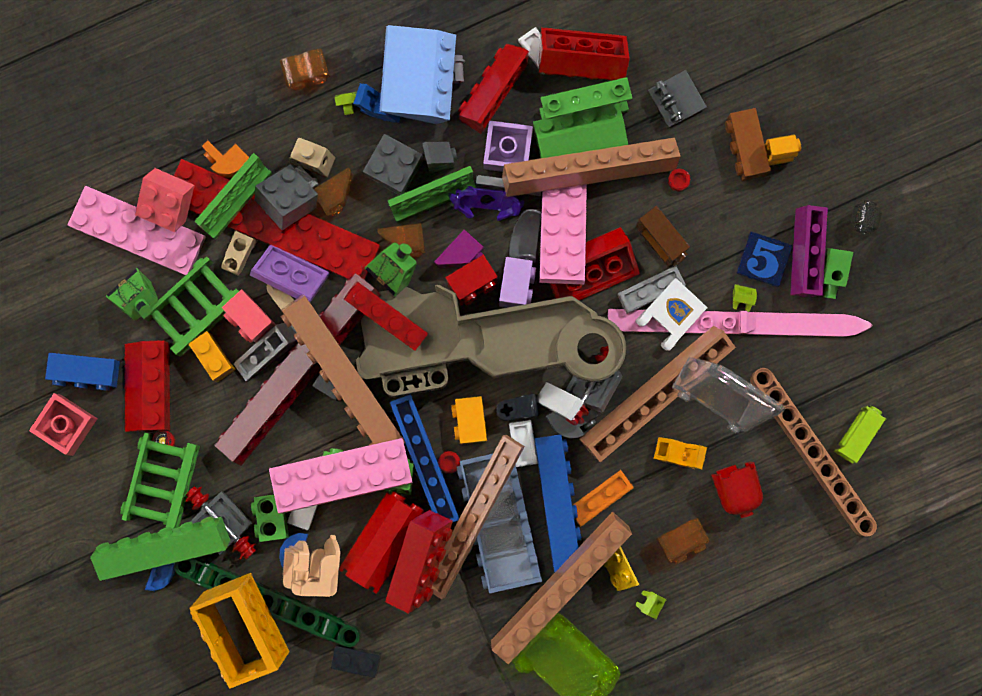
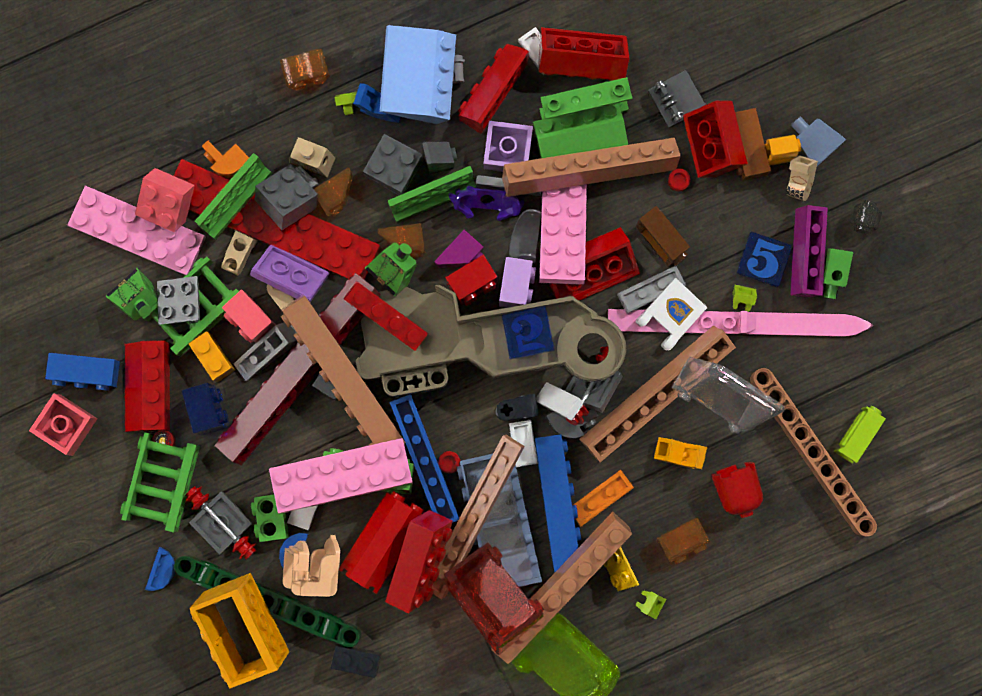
(160, 548): bright green brick -> none
(178, 300): none -> hinge
(205, 409): none -> clear blue brick
(470, 420): light orange brick -> none
(492, 598): none -> clear red windscreen
(528, 332): none -> clear blue tile
(715, 139): none -> red brick
(801, 177): none -> tan leg
(817, 139): none -> sand blue torso

